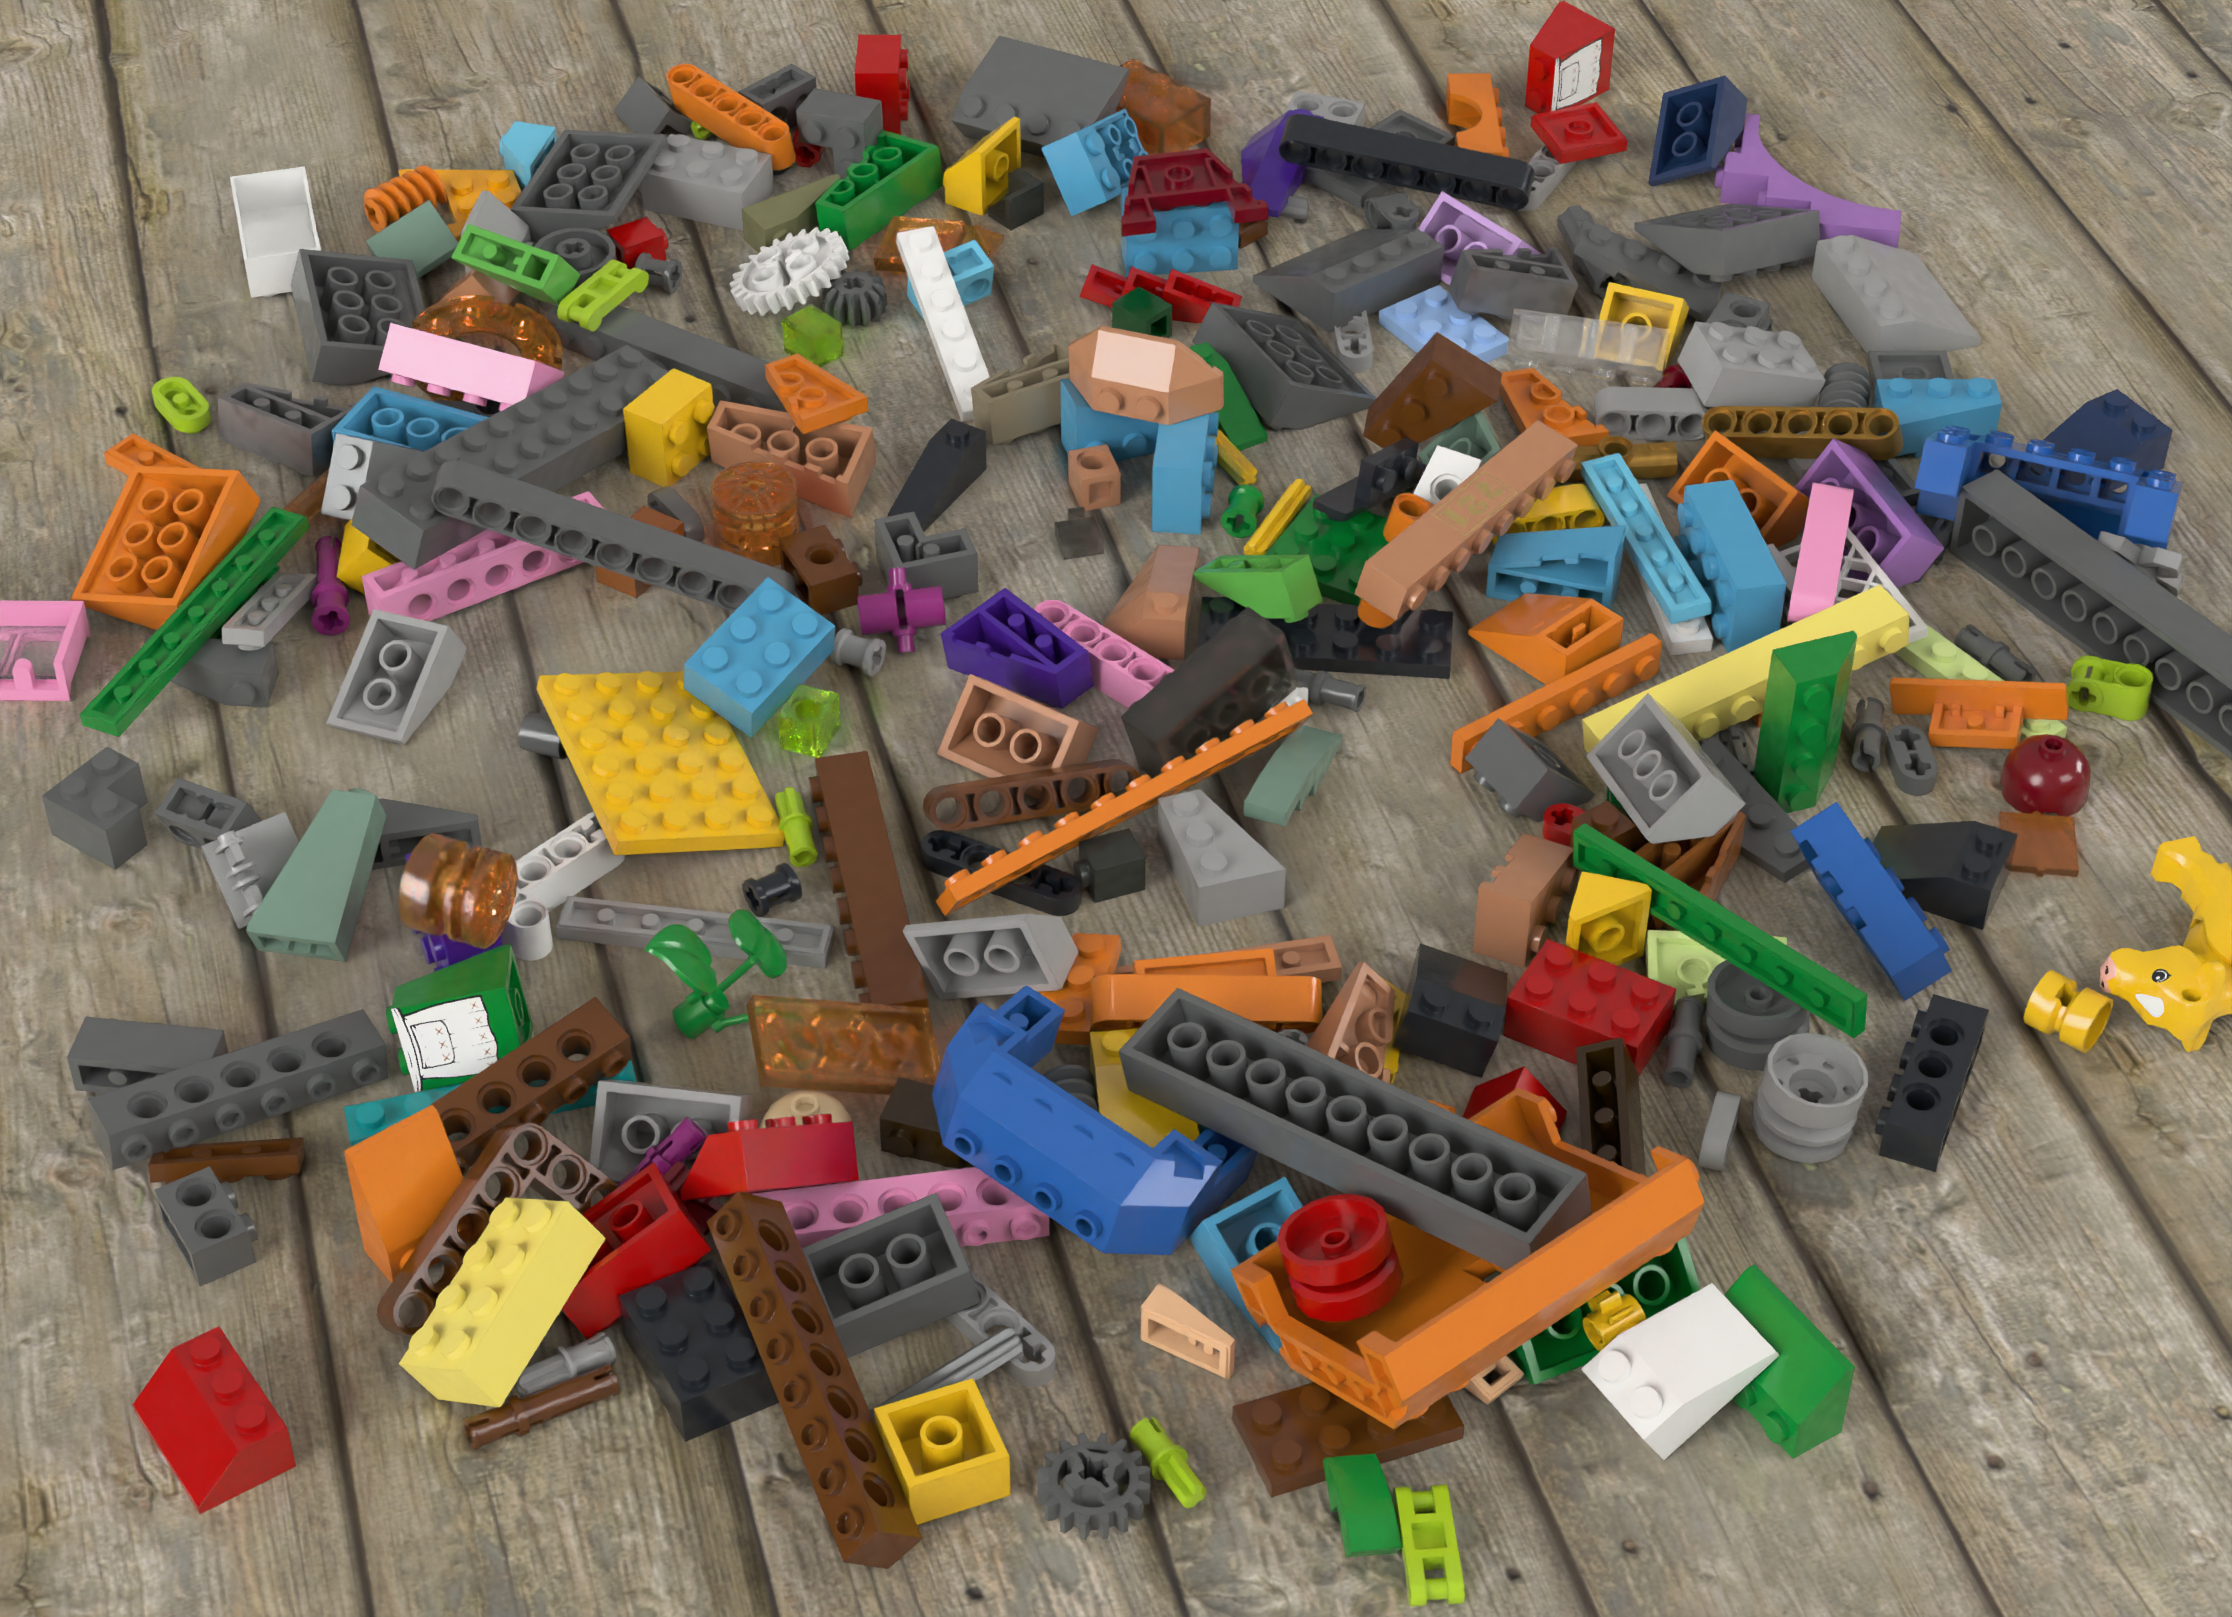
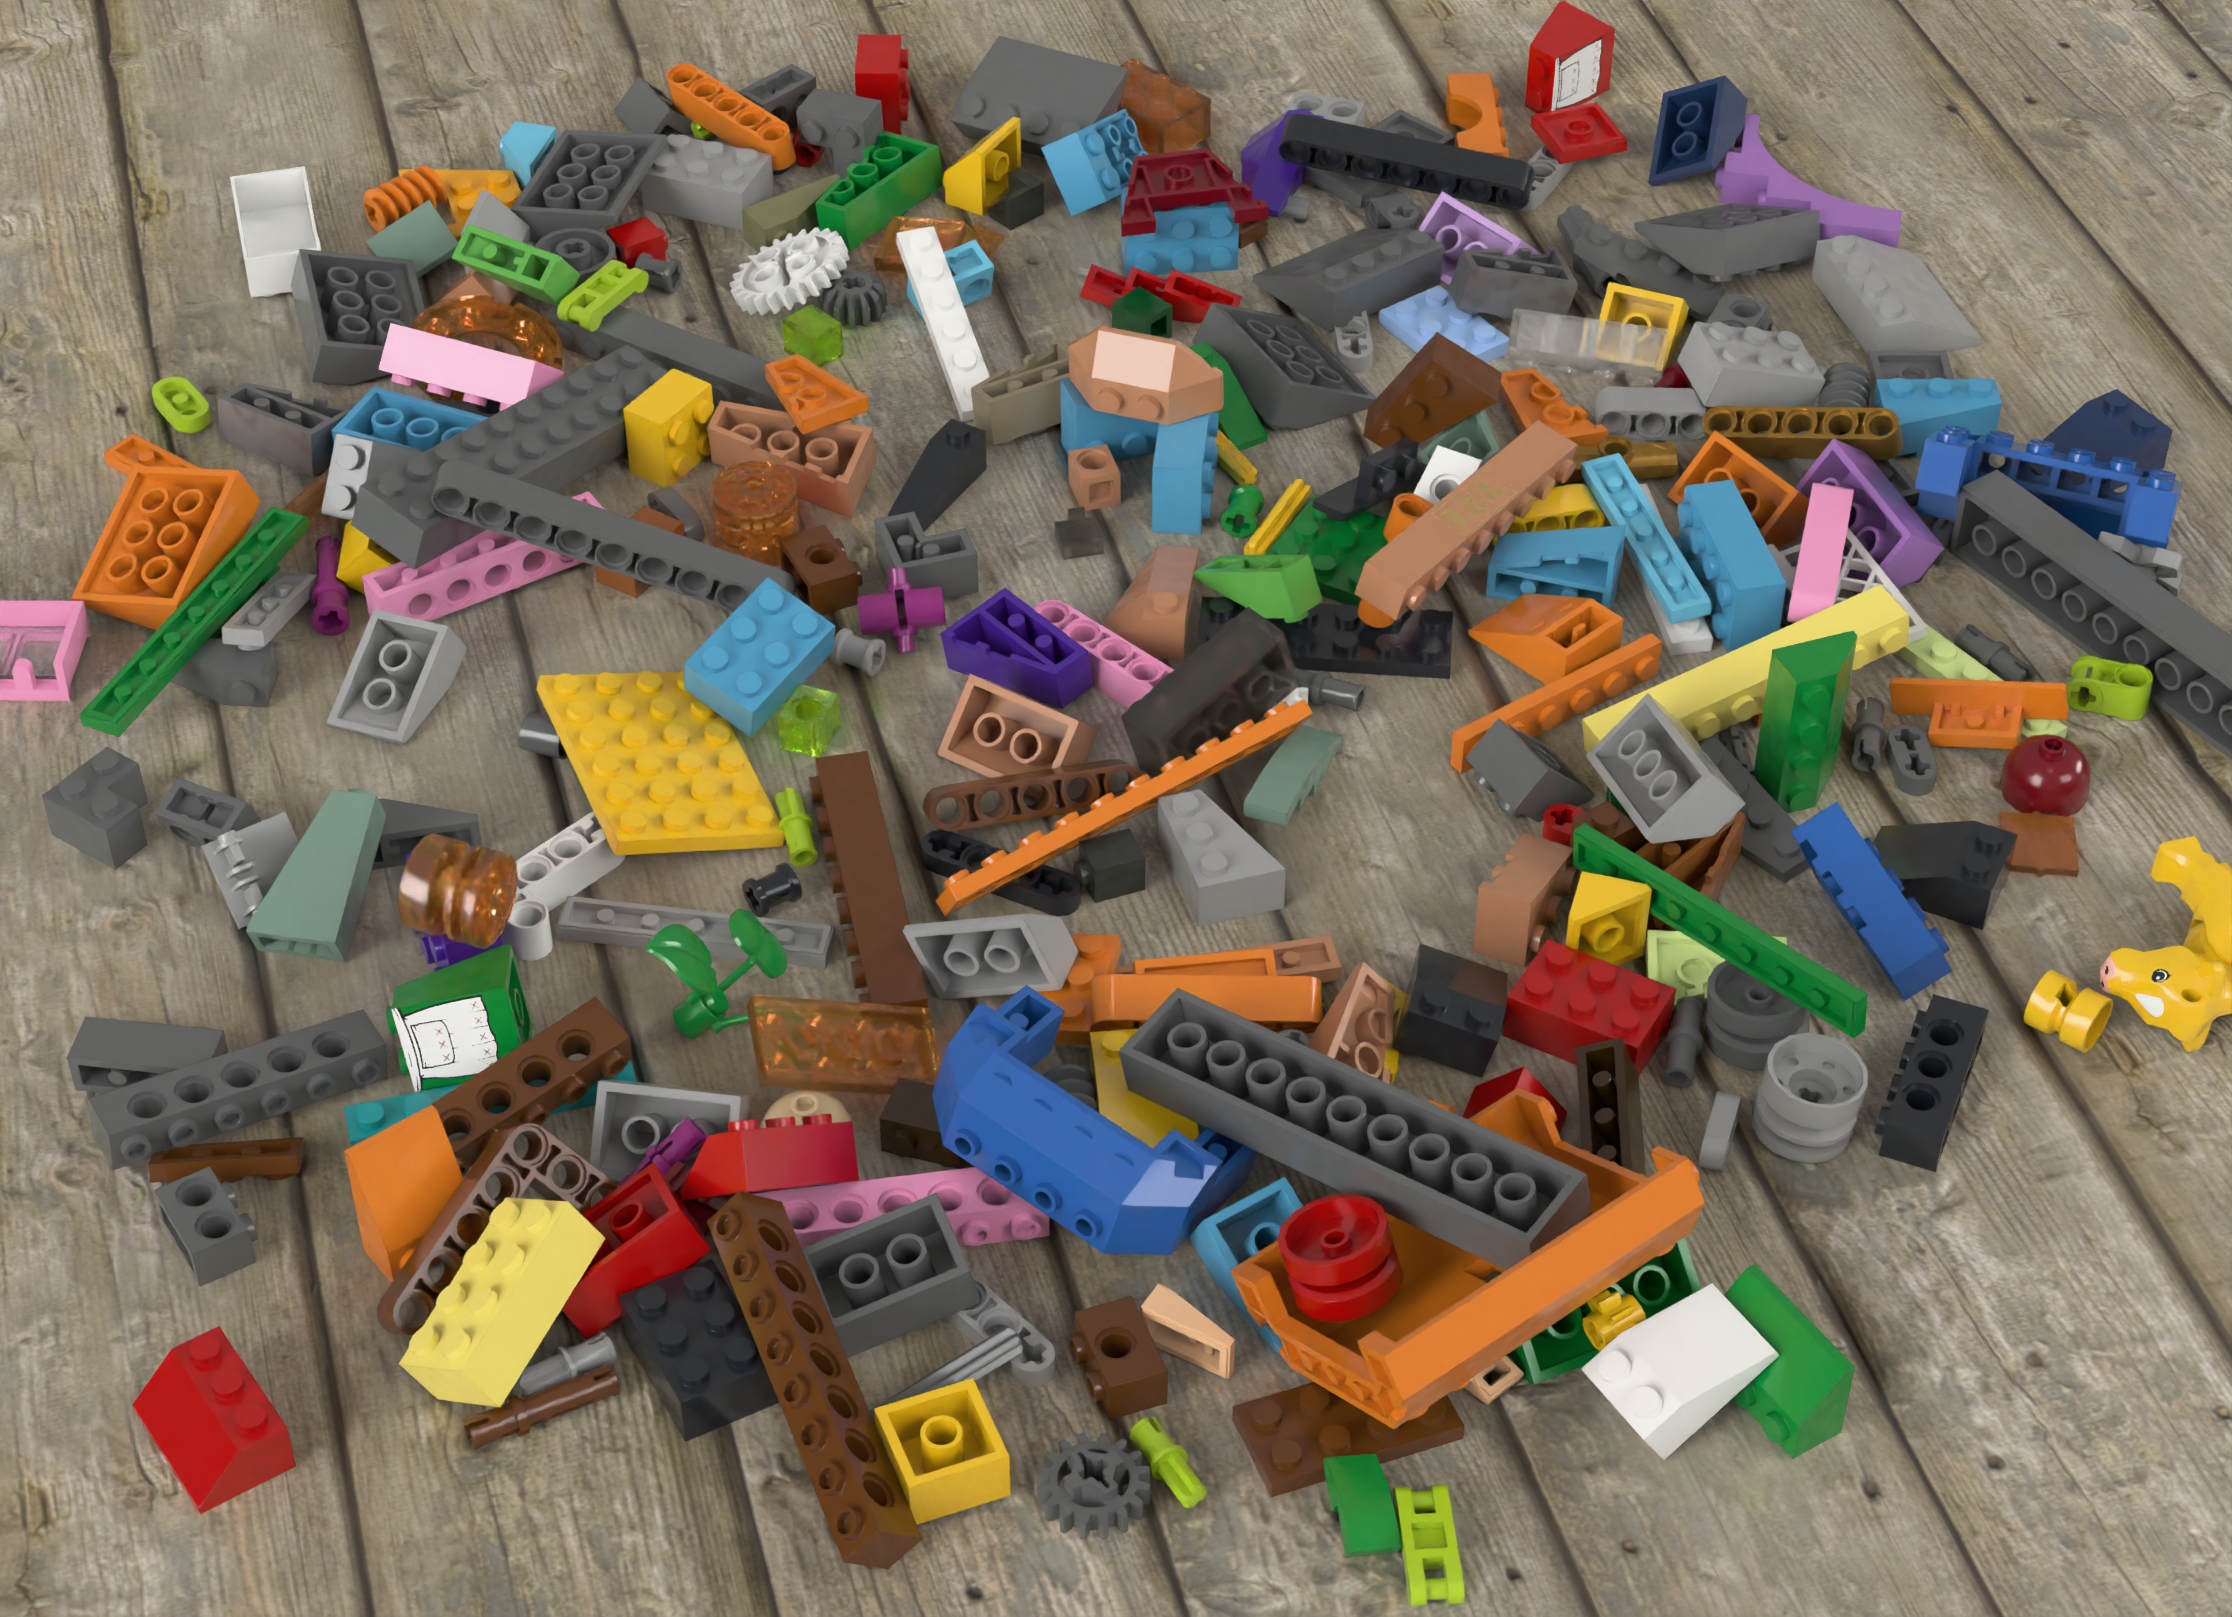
(1119, 1358): none -> reddish brown brick

